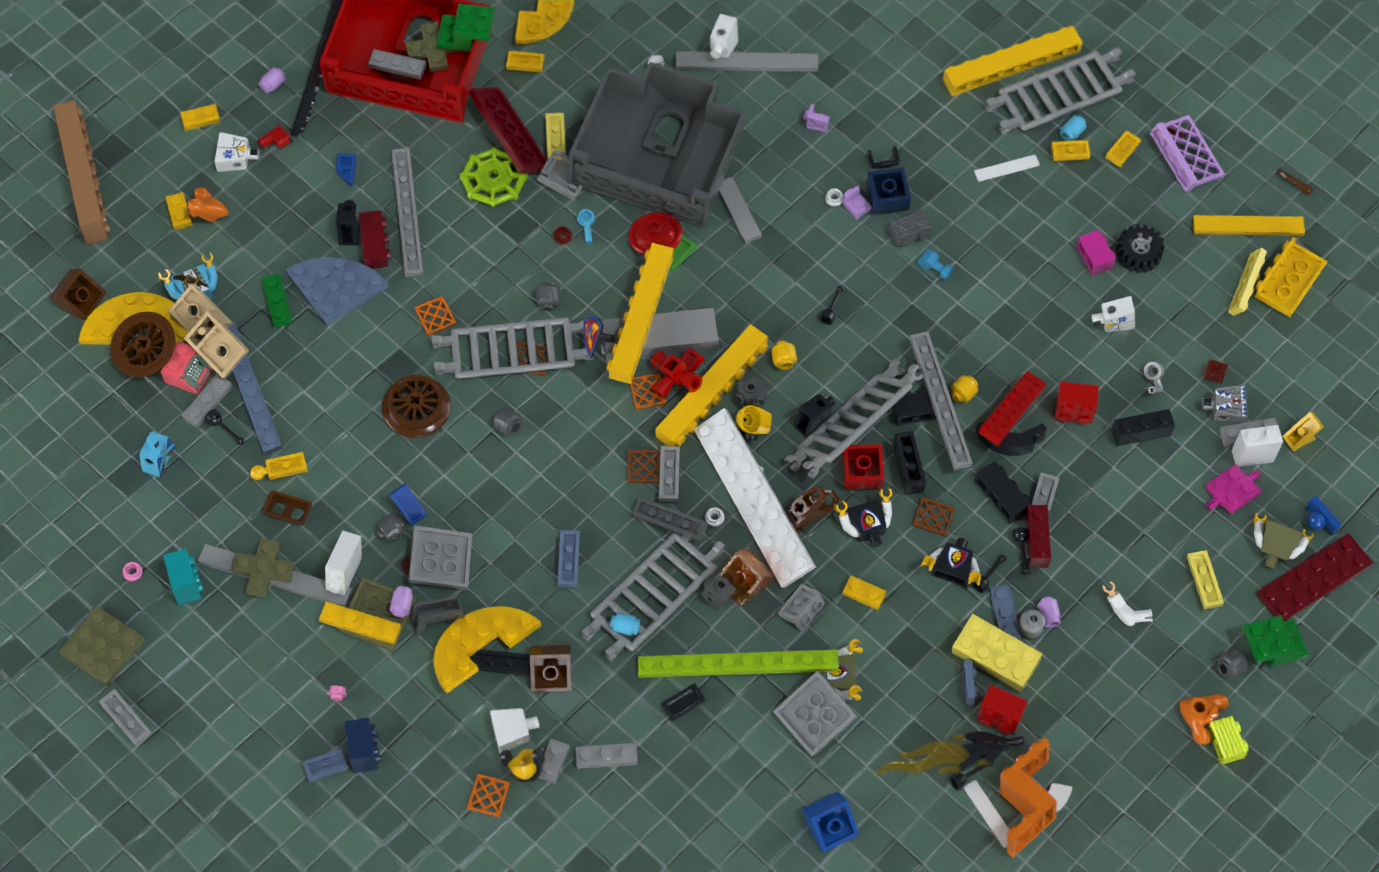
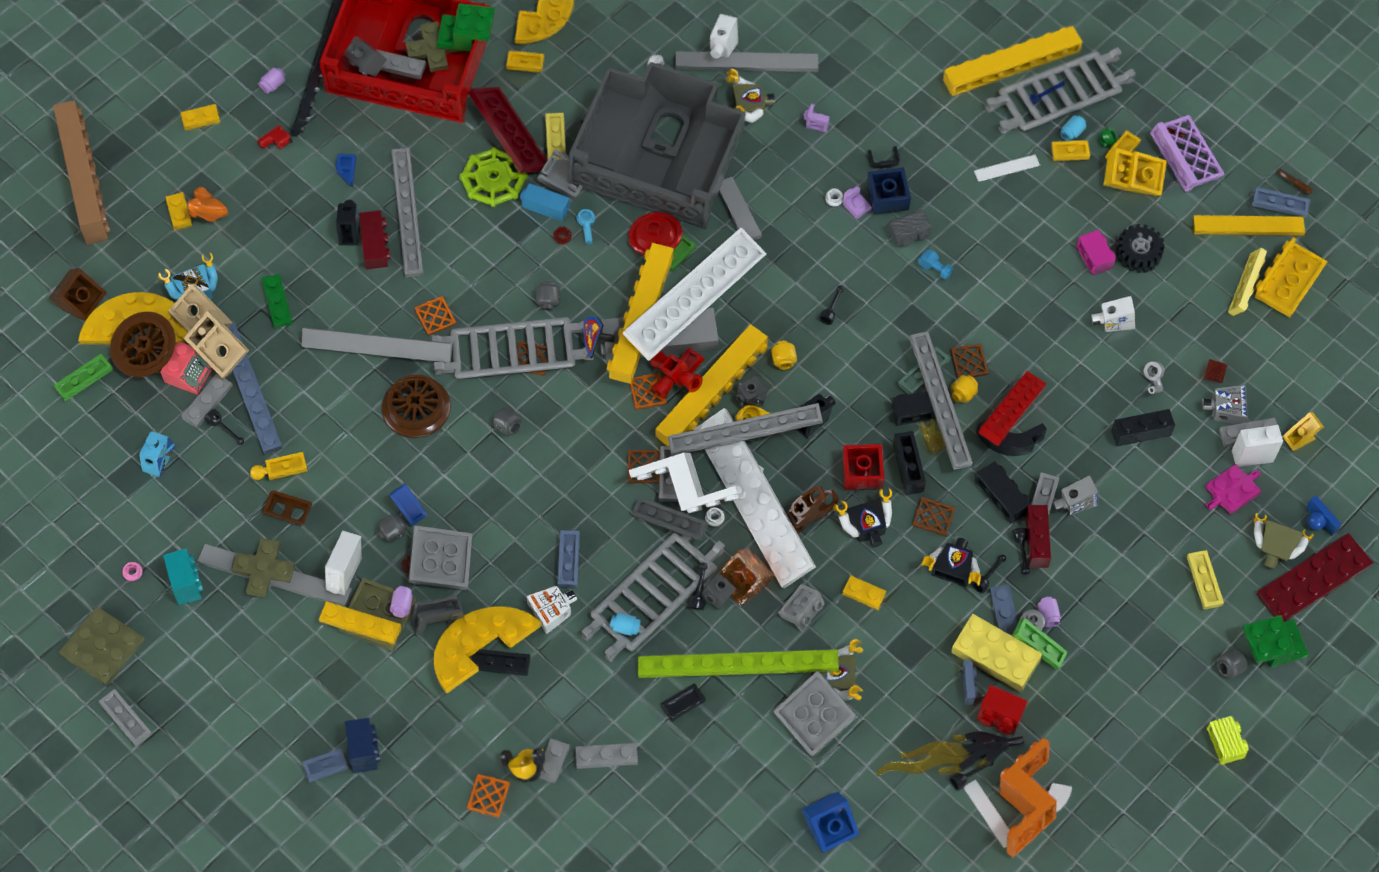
(83, 377): none -> bright green plate
(233, 153): white torso -> none
(335, 285): sand blue plate -> none
(337, 693): bright pink plate -> none
(365, 57): none -> dark grey brick
(376, 345): none -> light grey tile
(512, 727): white torso -> none
(545, 202): none -> dark azure brick
(550, 668): reddish brown slope -> none
(551, 606): none -> white torso
(685, 482): none -> white bracket
(694, 294): none -> white plate
(697, 601): none -> black hinge
(745, 429): none -> light grey tile
(749, 97): none -> torso
(821, 458): light grey bar -> none
(932, 437): none -> clear yellow plate
(969, 361): none -> dark orange window
(1034, 98): none -> clear blue piece
(1035, 638): none -> bright green plate
(1076, 402): red brick -> none
(1078, 497): none -> light grey torso
(1109, 136): none -> green tile
(1125, 612): white arm -> none
(1135, 172): none -> yellow slope
(1201, 711): orange head -> none
(1281, 202): none -> sand blue plate

